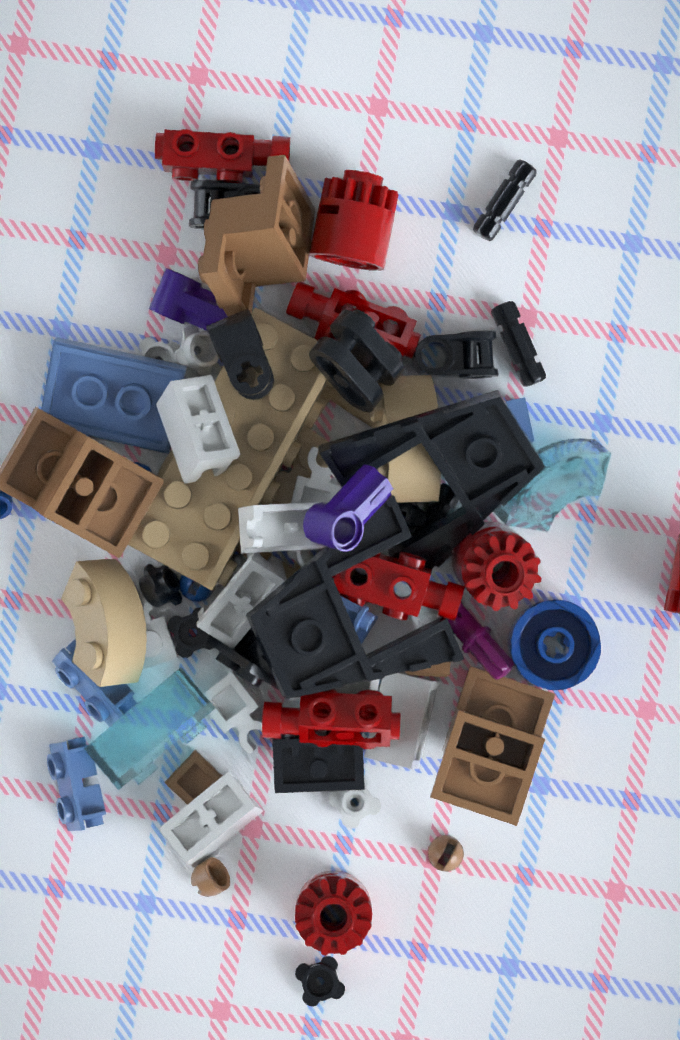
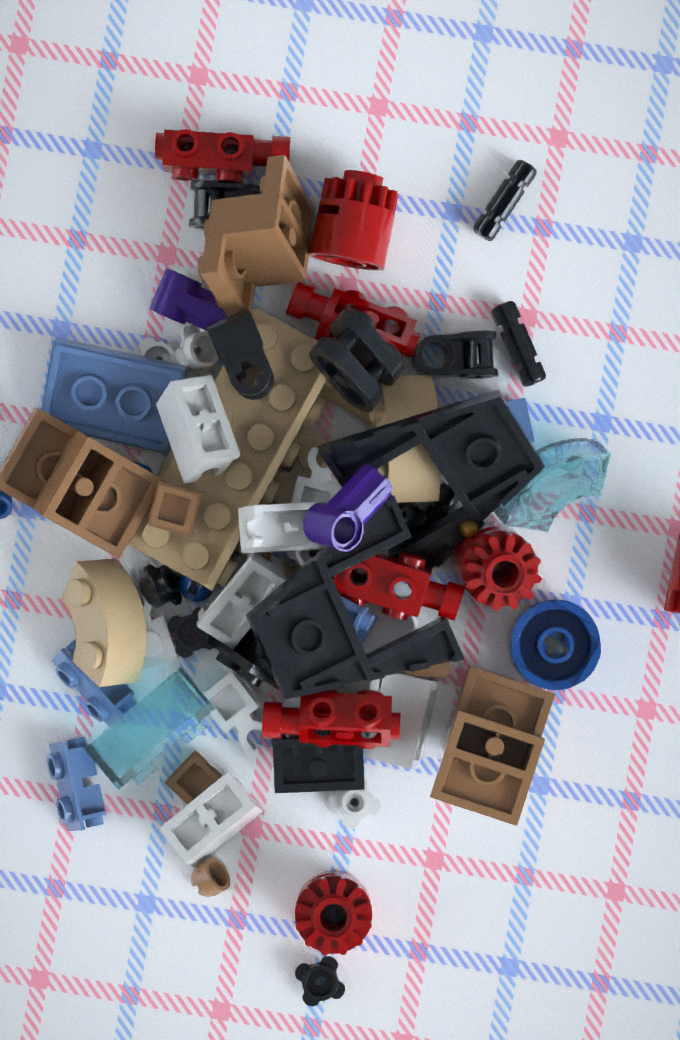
(175, 508): none -> medium nougat tile
(437, 849): medium nougat hinge -> none
(469, 529): none -> pearl gold piece
(480, 644): magenta axle -> none

